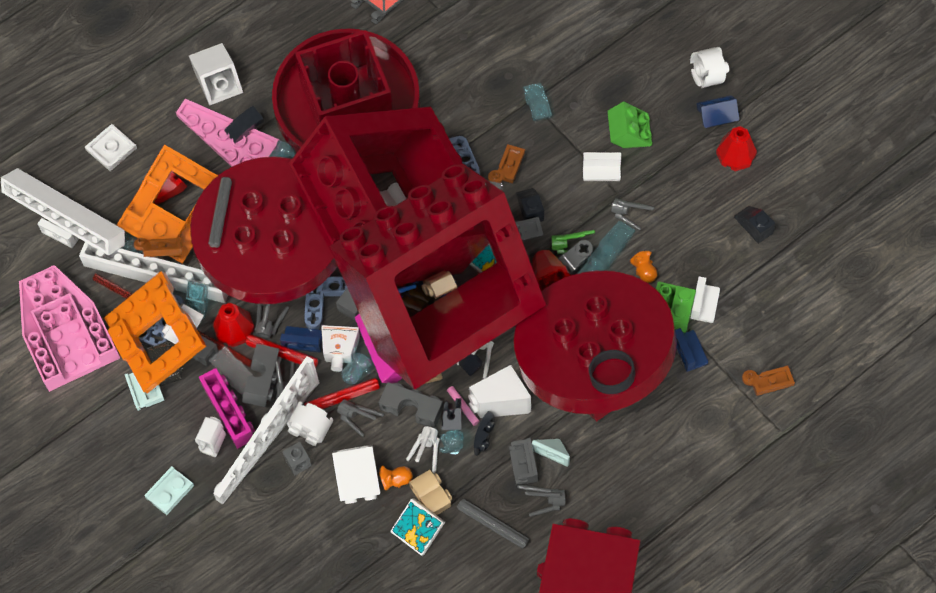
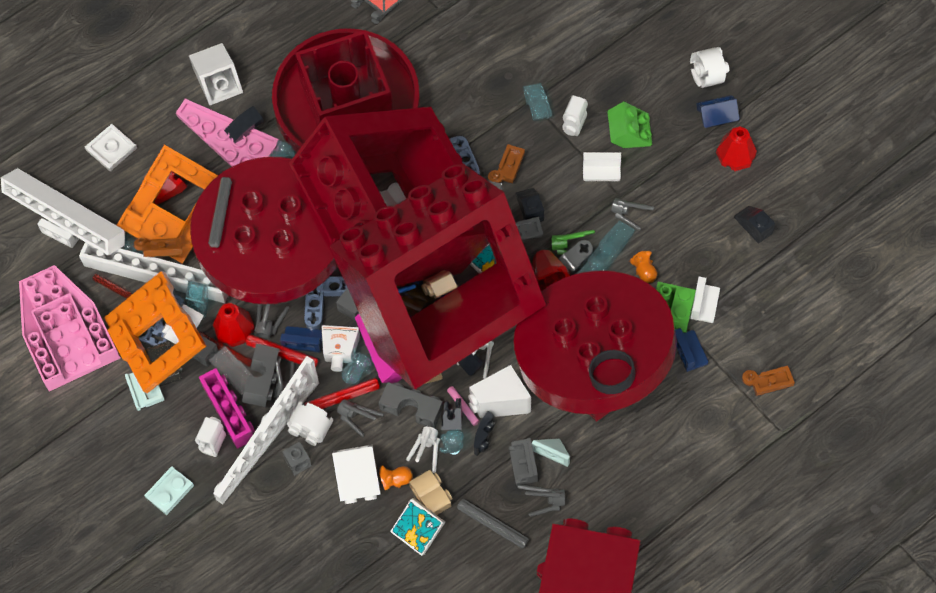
(575, 115): none -> white brick

